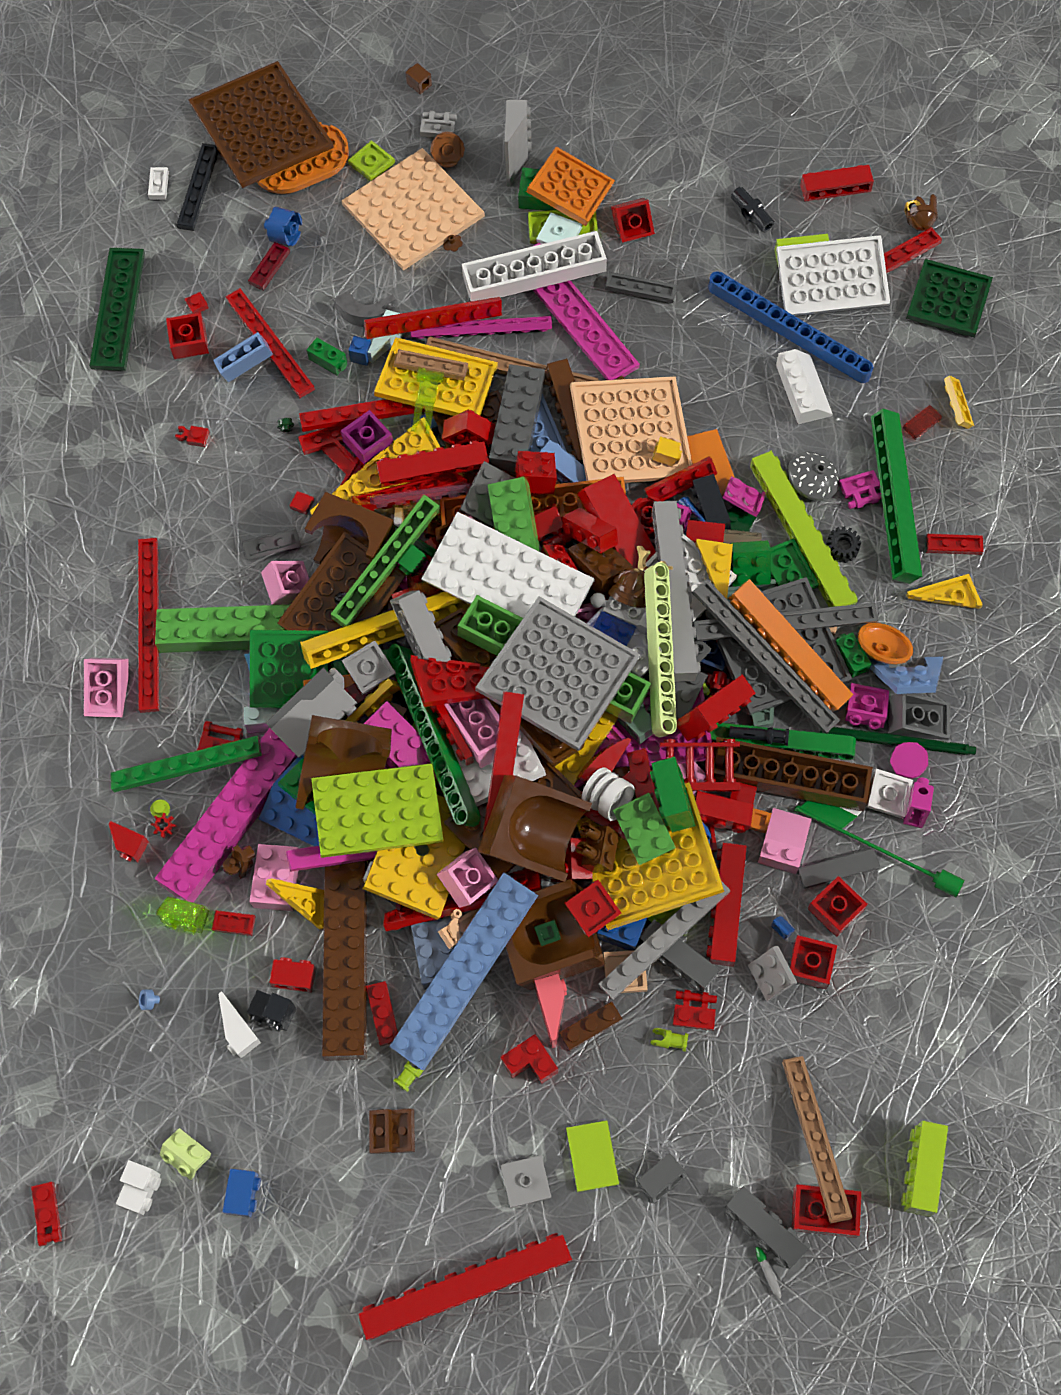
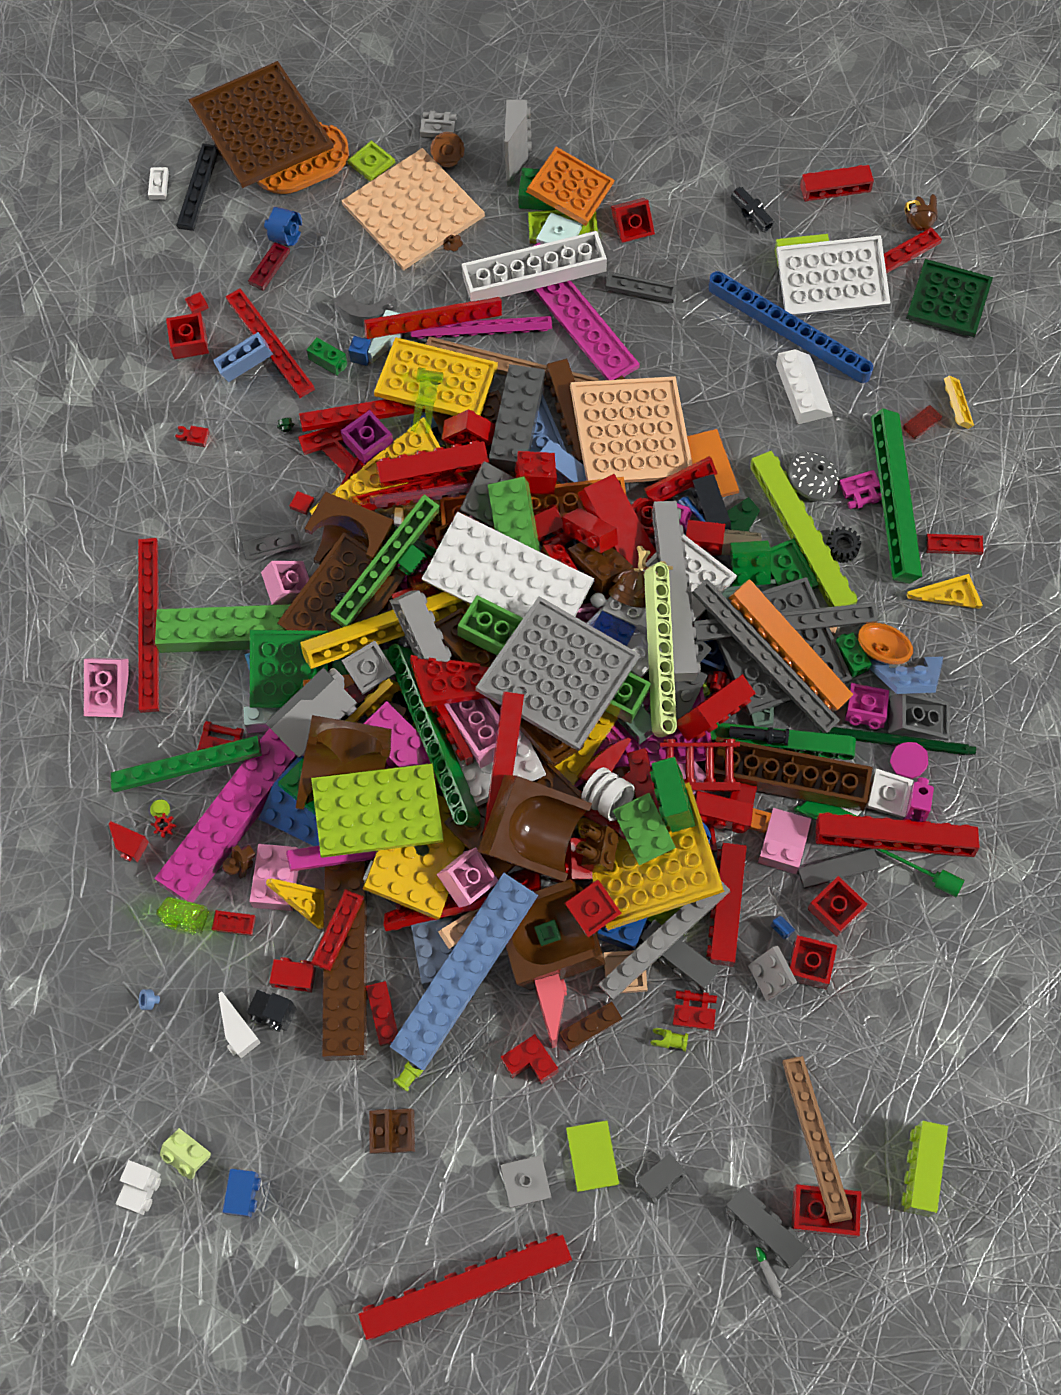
(46, 1213): red plate -> none
(117, 309): dark green plate -> none
(337, 930): none -> red tile
(412, 360): medium nougat tile -> none
(418, 78): reddish brown brick -> none
(453, 925): light nougat piece -> none
(667, 451): yellow brick -> none
(717, 559): yellow wing -> none
(744, 496): dark pink piece -> none
(897, 834): none -> red brick

